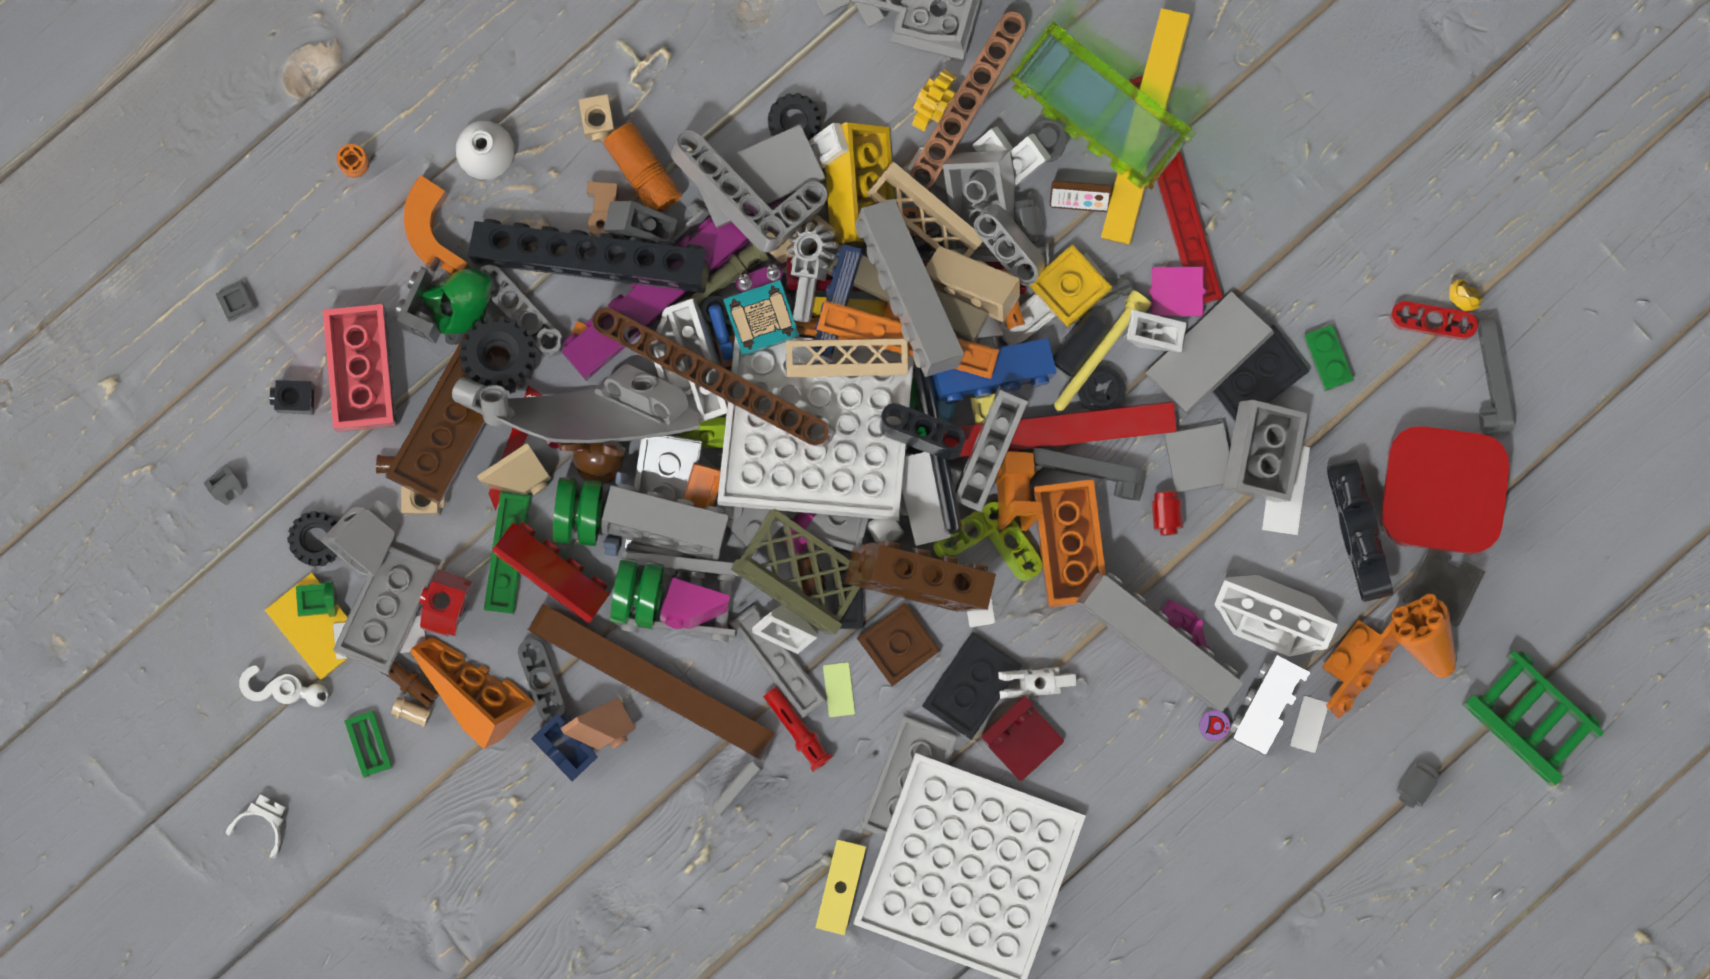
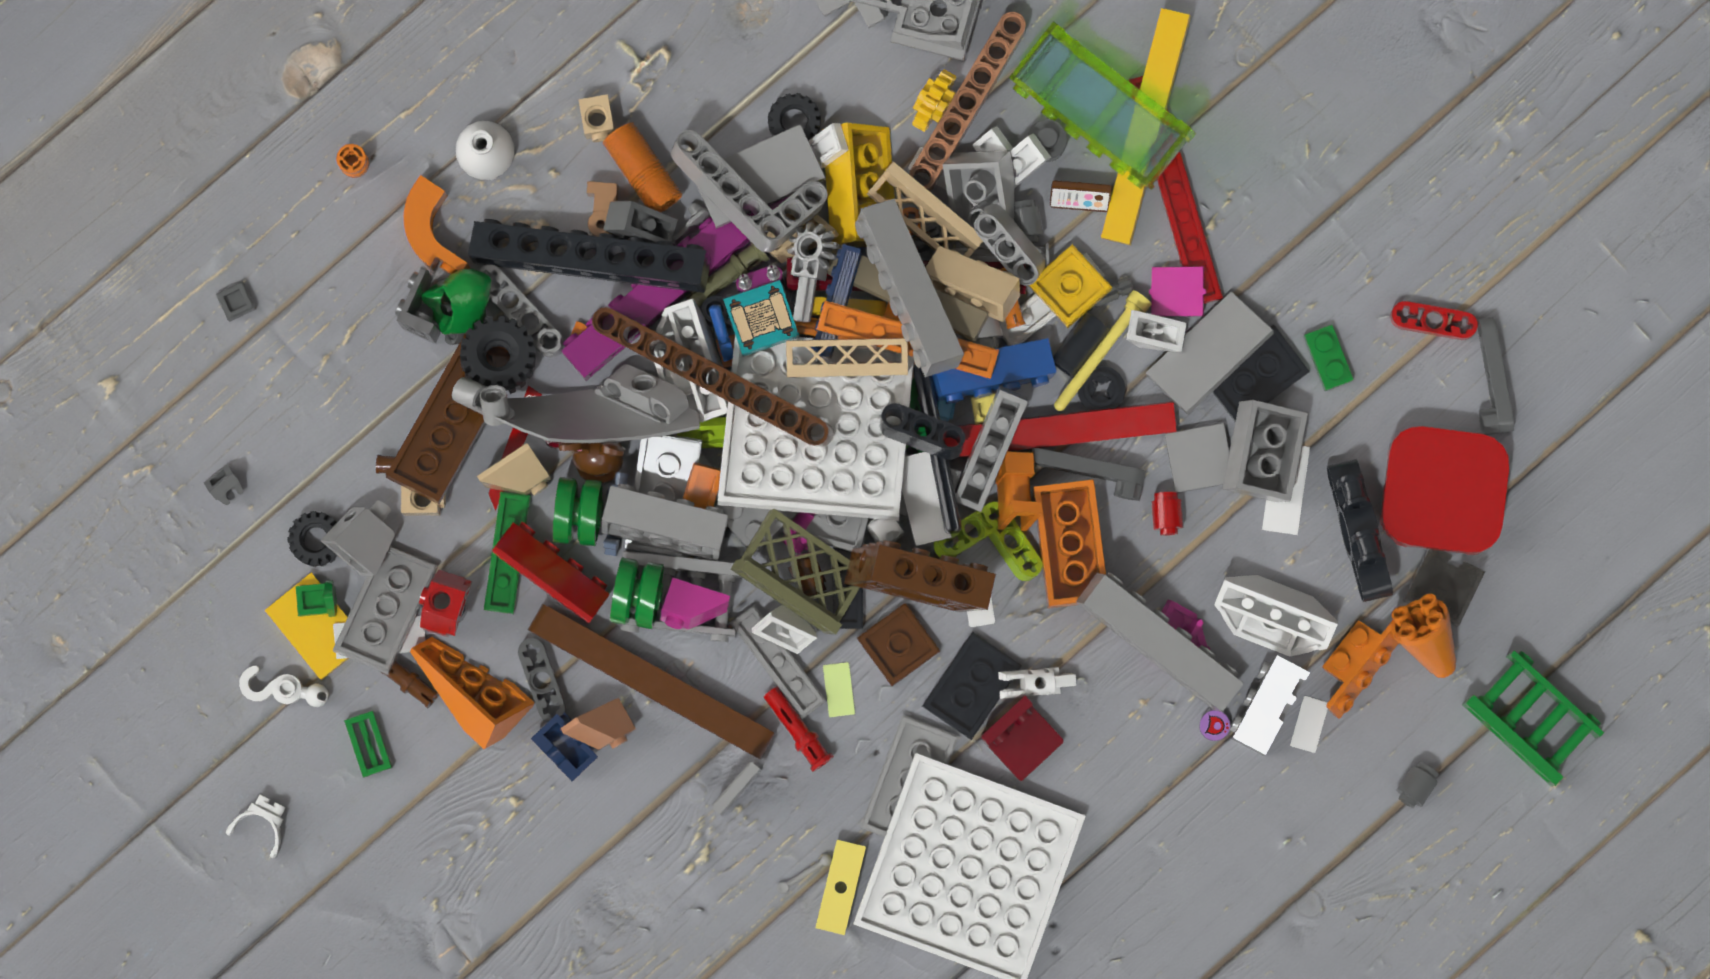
(305, 403): black brick -> none
(359, 368): coral brick -> none
(410, 711): tan pin -> none
(1463, 296): yellow plate -> none

